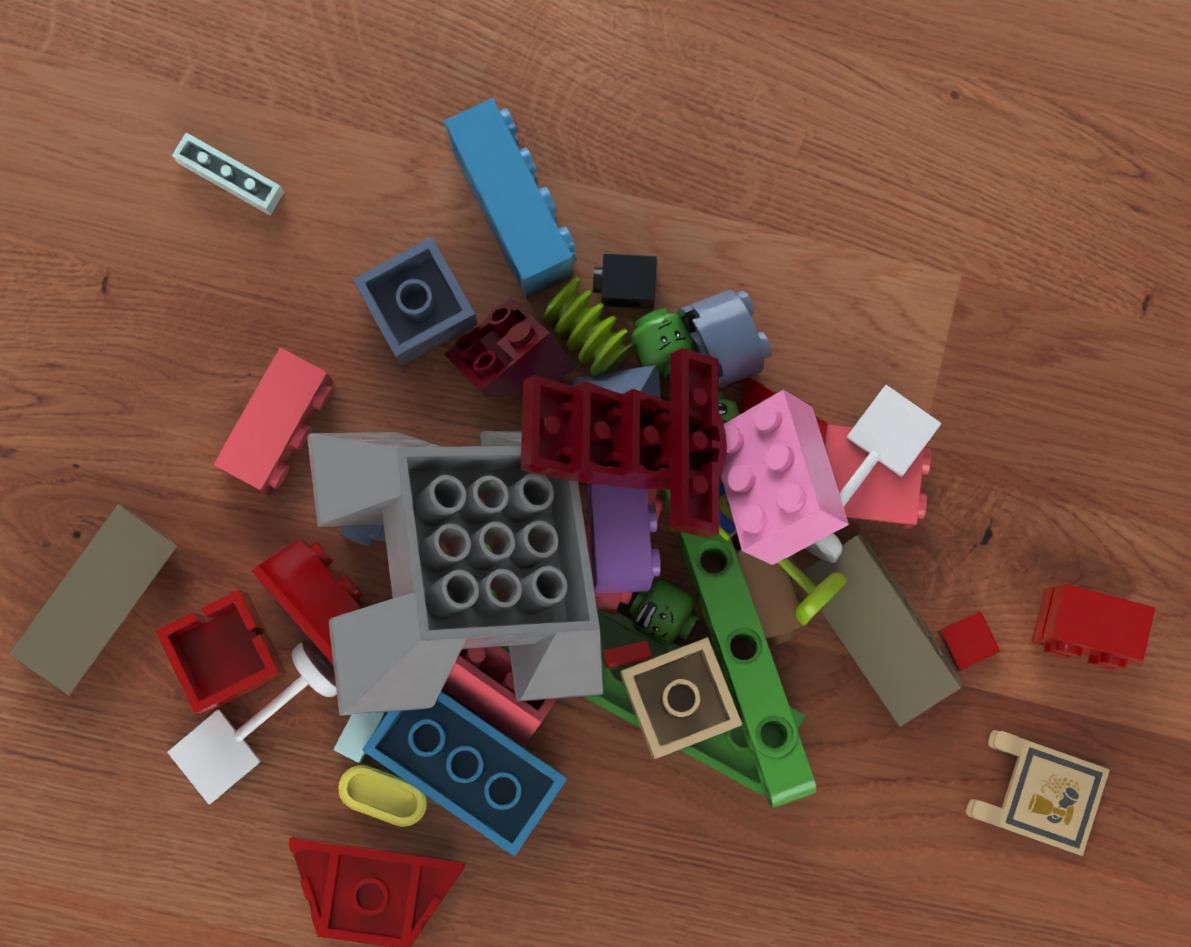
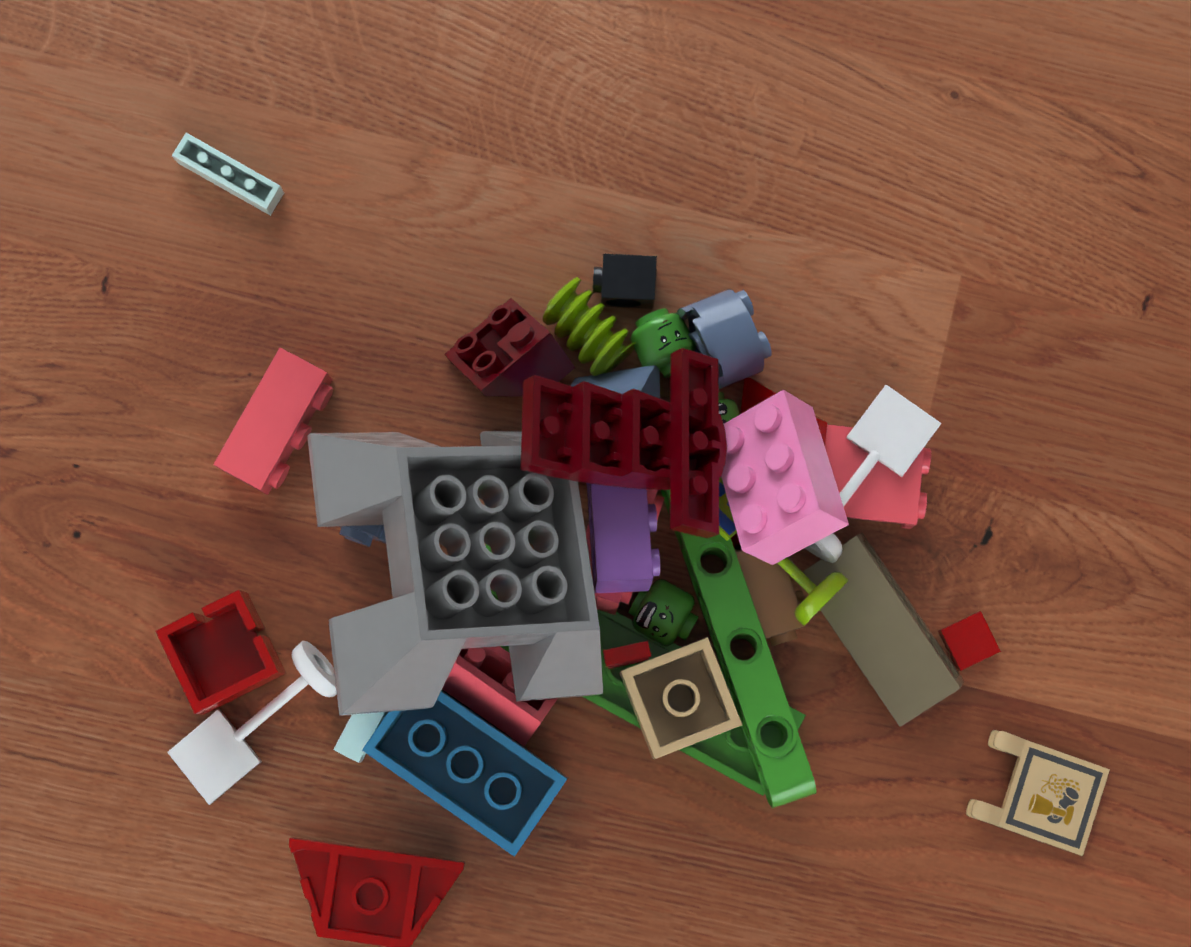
(93, 599): dark tan brick -> none
(309, 589): red slope -> none
(382, 795): light yellow tile -> none
(416, 301): sand blue brick -> none
(508, 195): dark azure brick -> none
(1093, 625): red piece -> none

